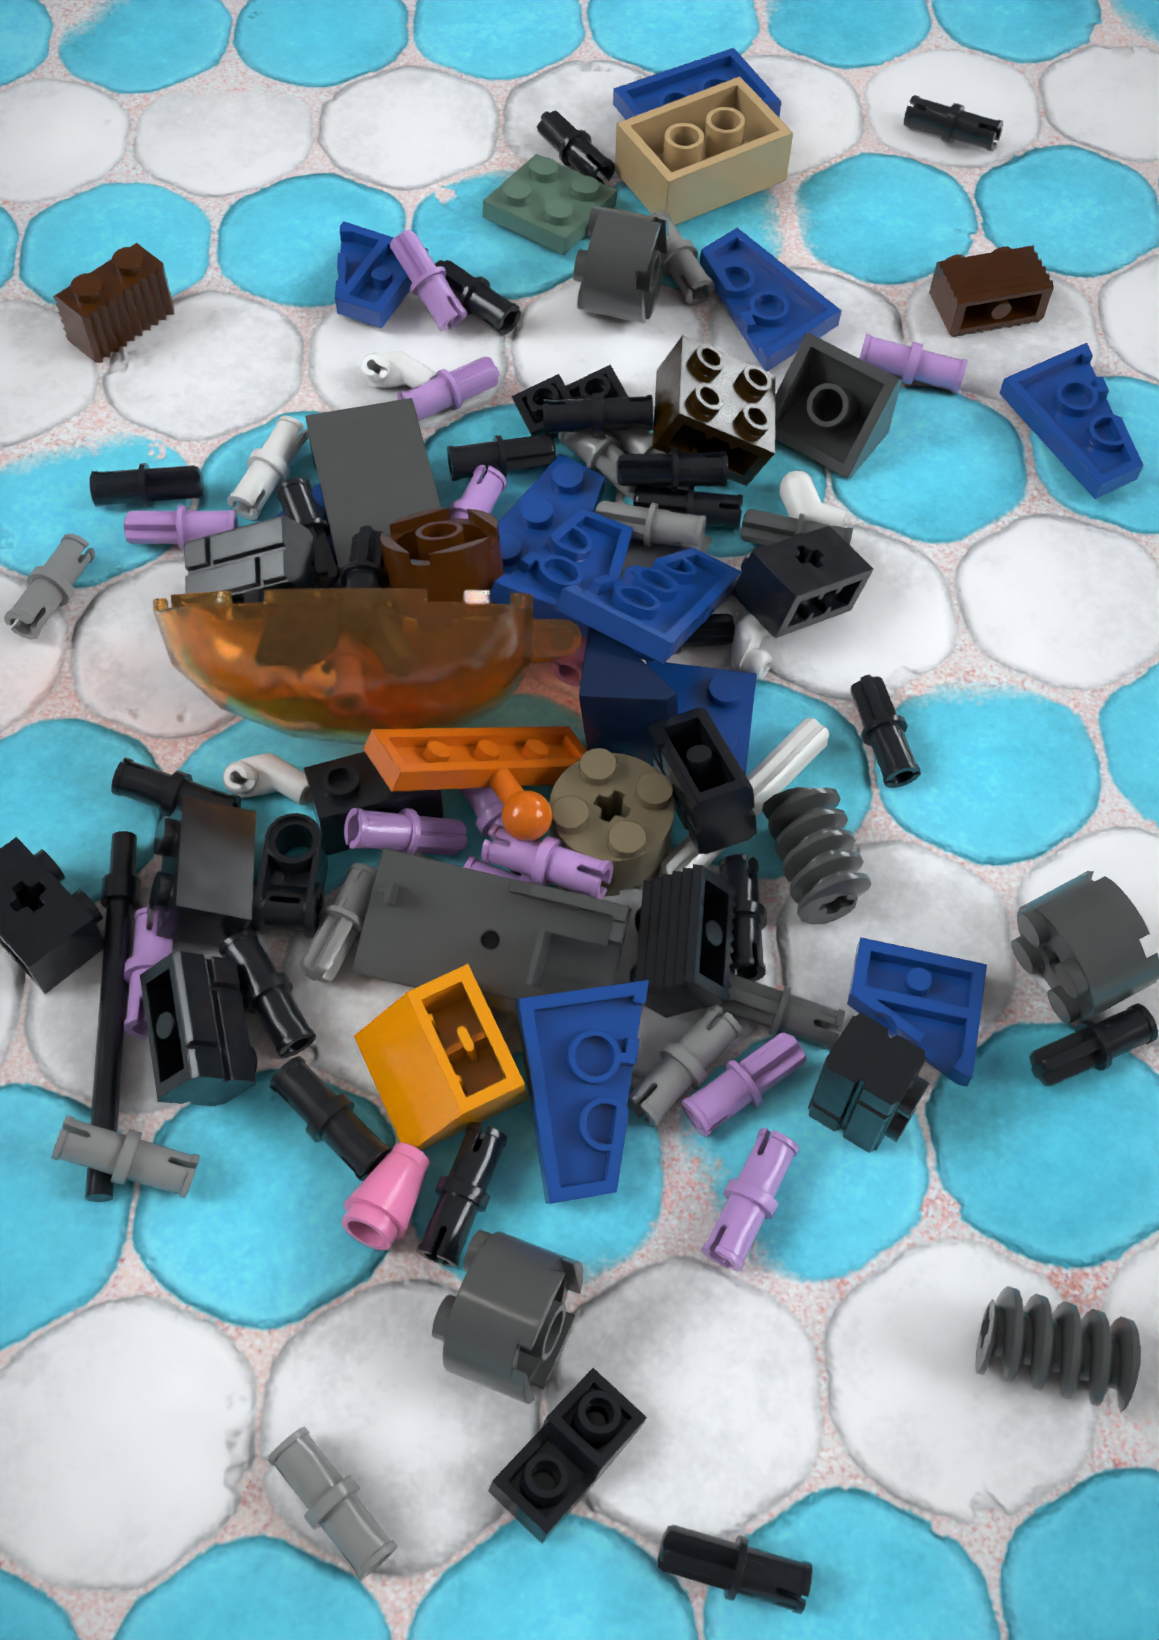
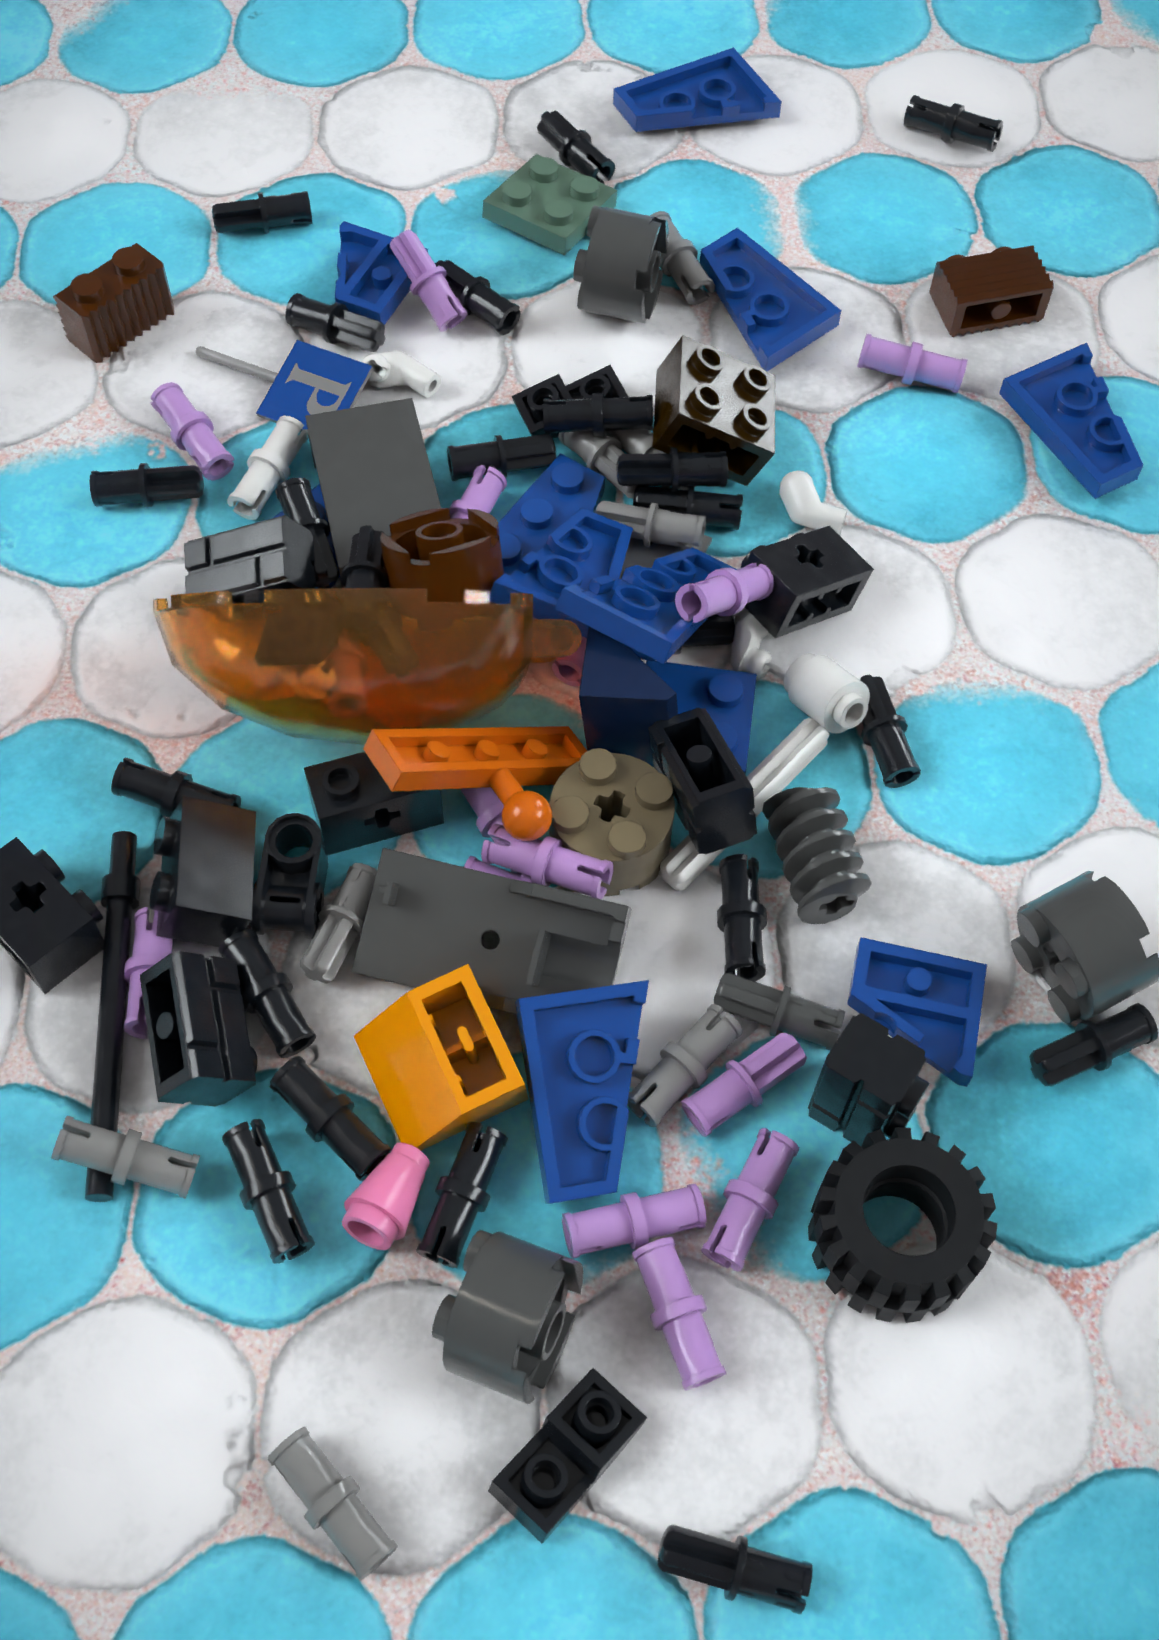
(50, 586): light grey pin -> none
(176, 526): lavender axle -> none
(192, 431): none -> lavender pin
(263, 212): none -> black axle
(266, 775): white arm -> none
(267, 1191): none -> black pin
(307, 382): none -> blue piece
(335, 323): none -> black axle
(404, 832): lavender axle -> none
(452, 387): lavender axle -> none
(634, 1220): none -> lavender pin
(678, 1313): none -> lavender pin
(685, 940): black brick -> none
(703, 151): tan brick -> none
(724, 592): none -> lavender pin
(771, 528): dark grey axle -> none
(827, 692): none -> white brick
(834, 406): dark grey slope -> none
(933, 1183): none -> black tyre
(1060, 1344): dark grey piece -> none

